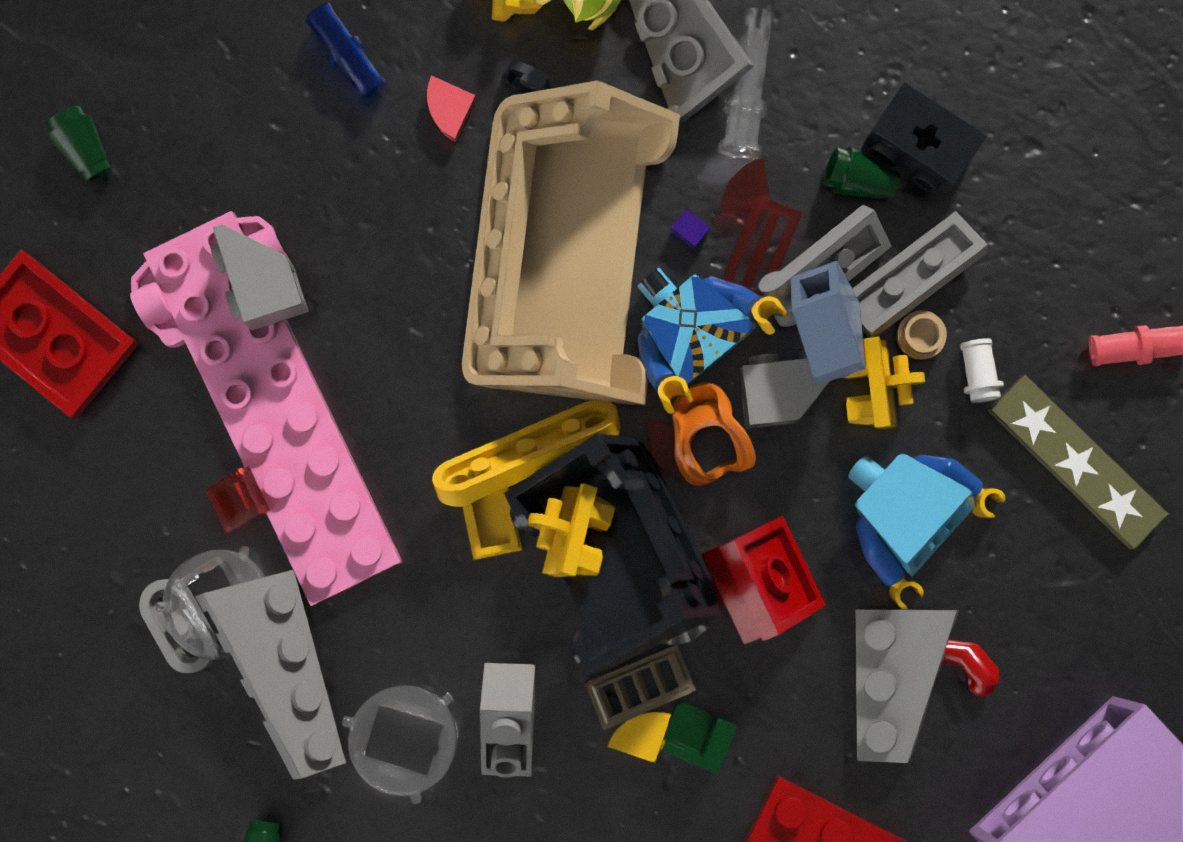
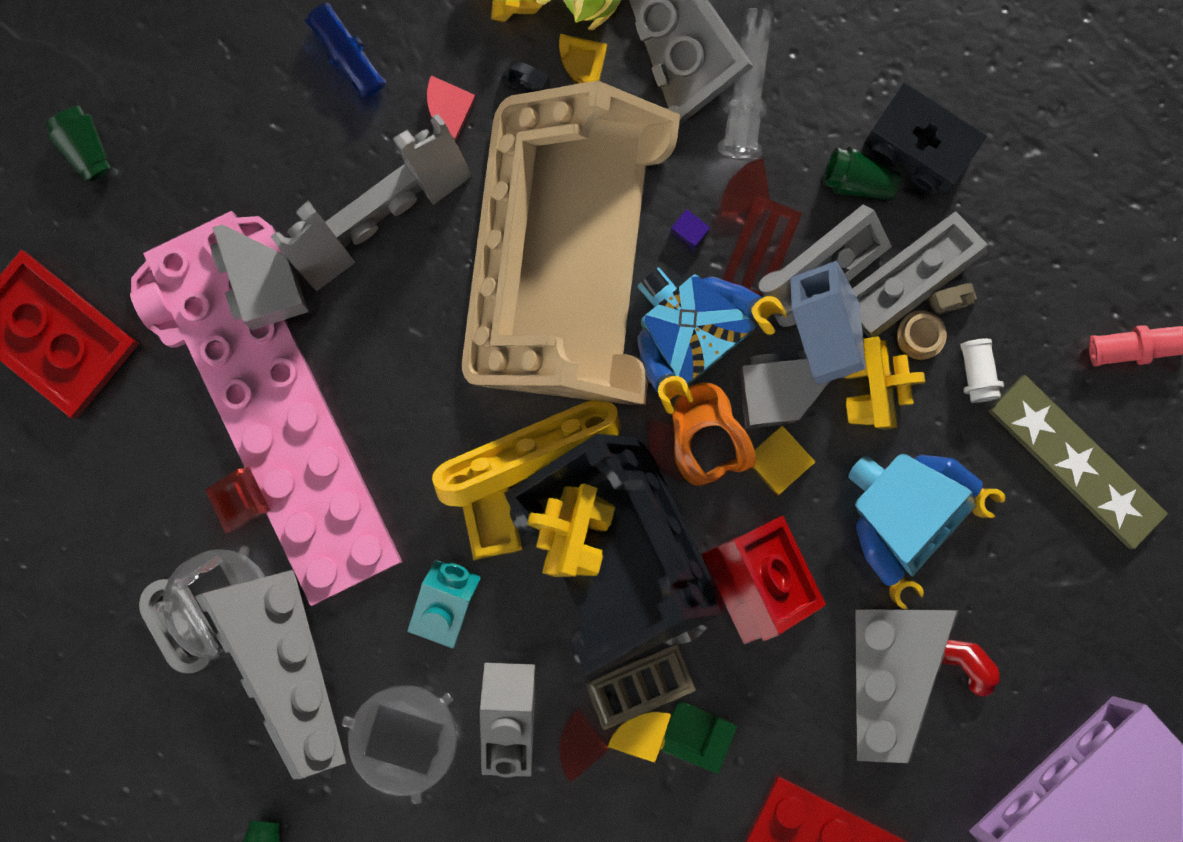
(430, 165): none -> light grey wedge
(443, 603): none -> teal bracket
(579, 746): none -> clear red tile
(582, 58): none -> yellow tile
(781, 460): none -> yellow tile
(951, 299): none -> dark tan tile

